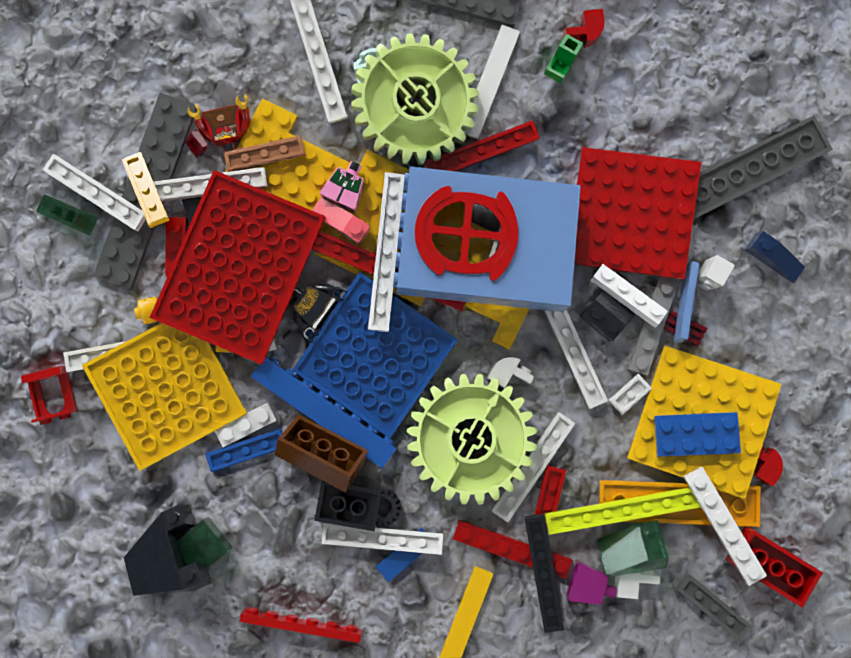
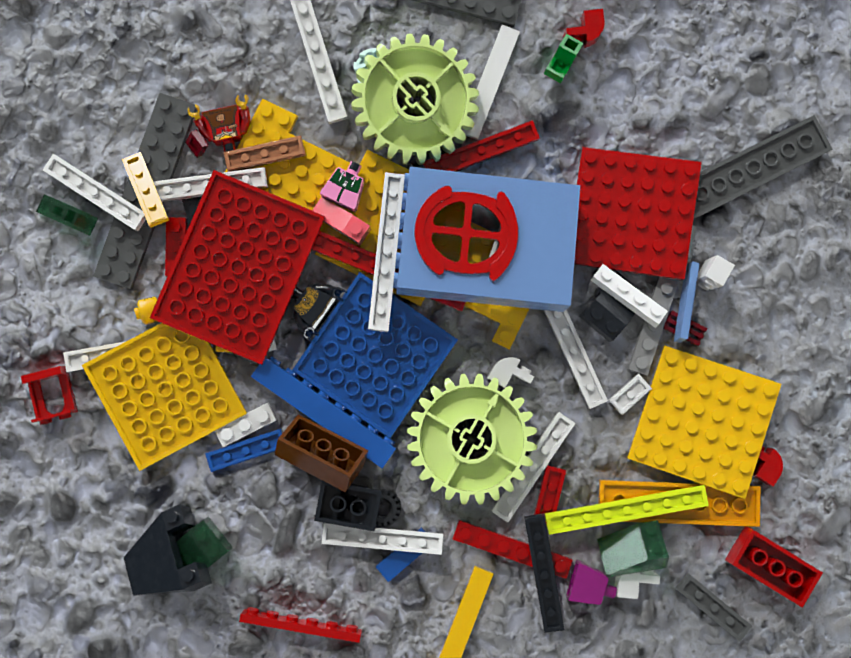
(697, 434): blue plate -> none
(725, 526): white plate -> none
(775, 256): dark blue slope -> none

